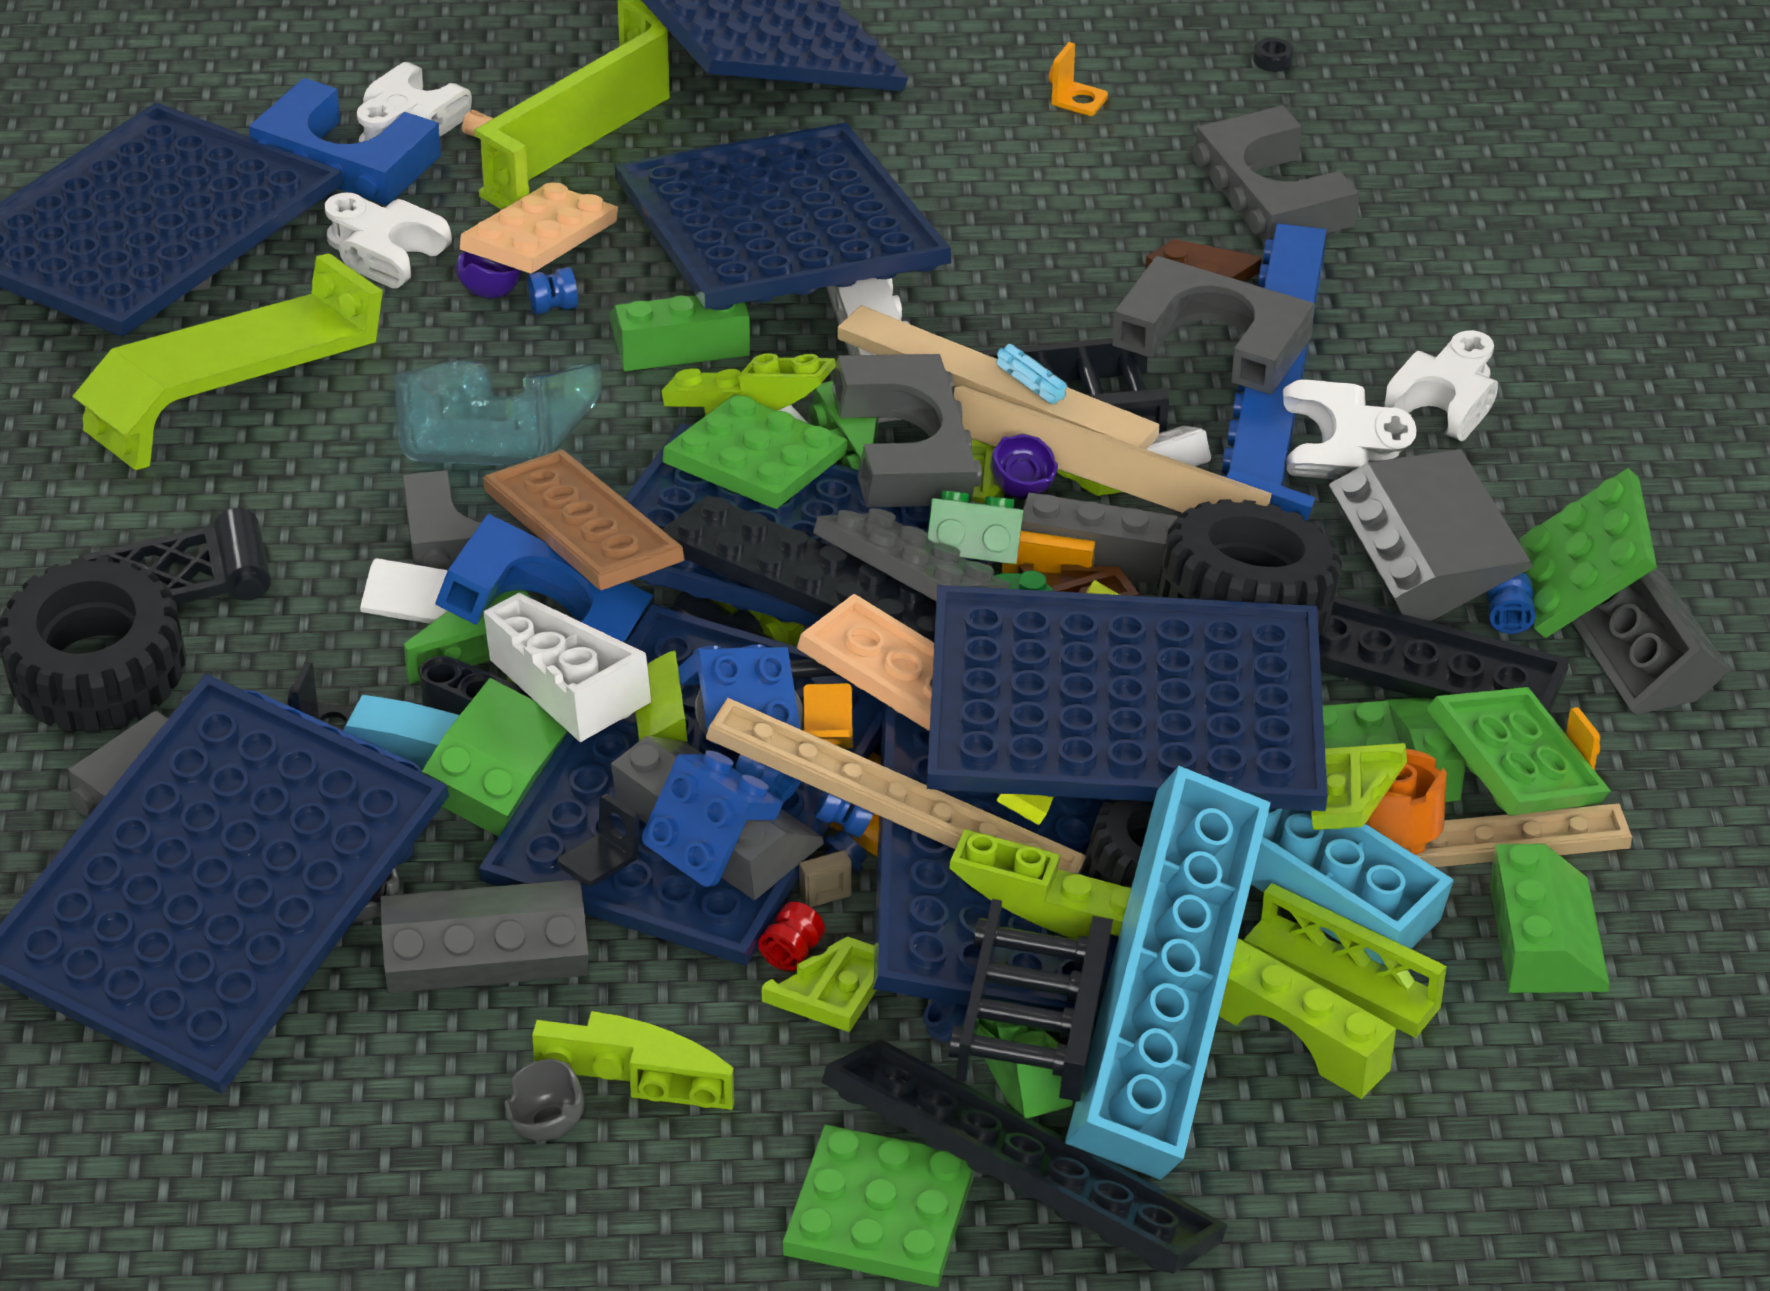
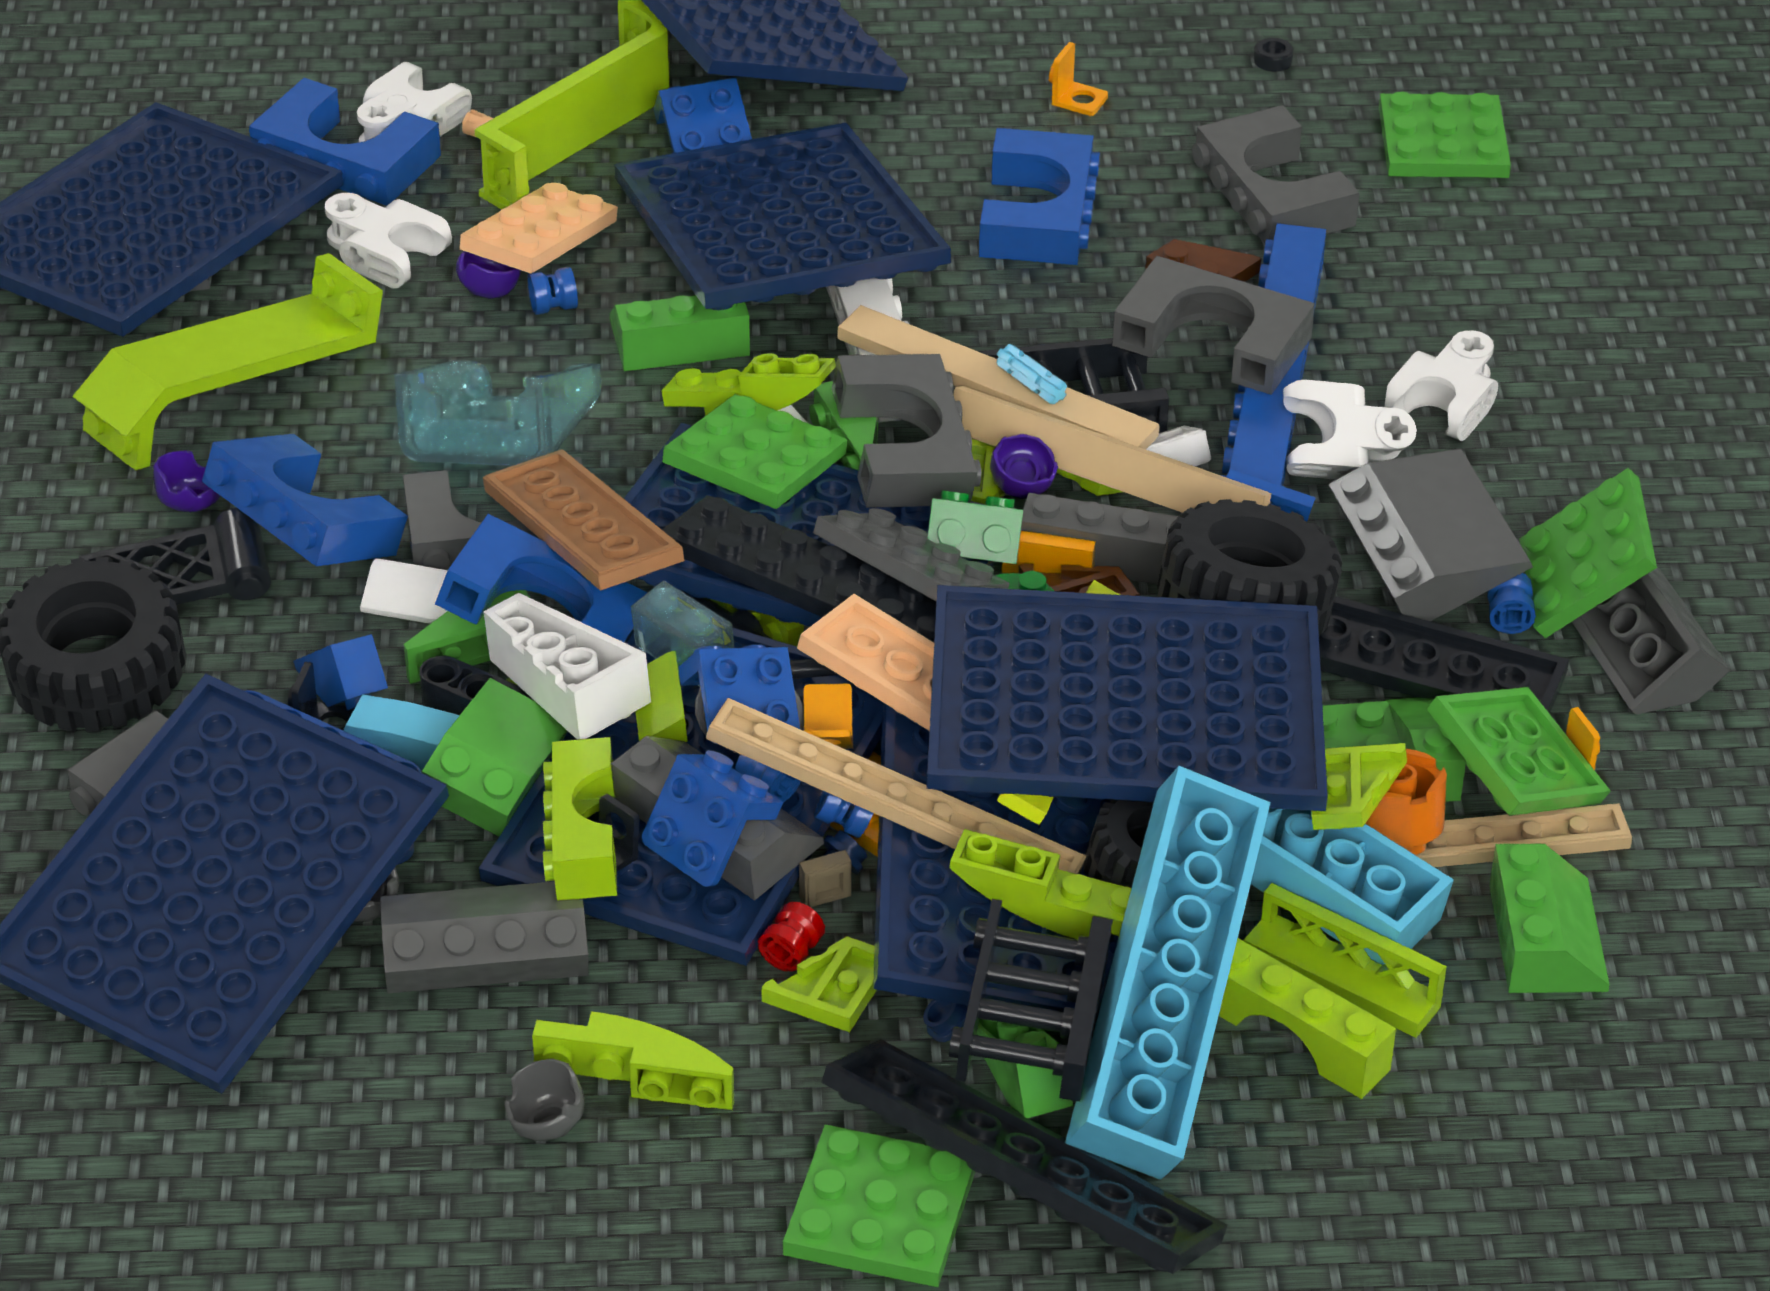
(180, 482): none -> dark purple hair
(271, 484): none -> blue arch
(346, 671): none -> blue slope
(581, 849): none -> lime arch
(675, 622): none -> clear light blue brick
(702, 114): none -> blue bracket
(1047, 229): none -> blue arch
(1444, 135): none -> bright green plate

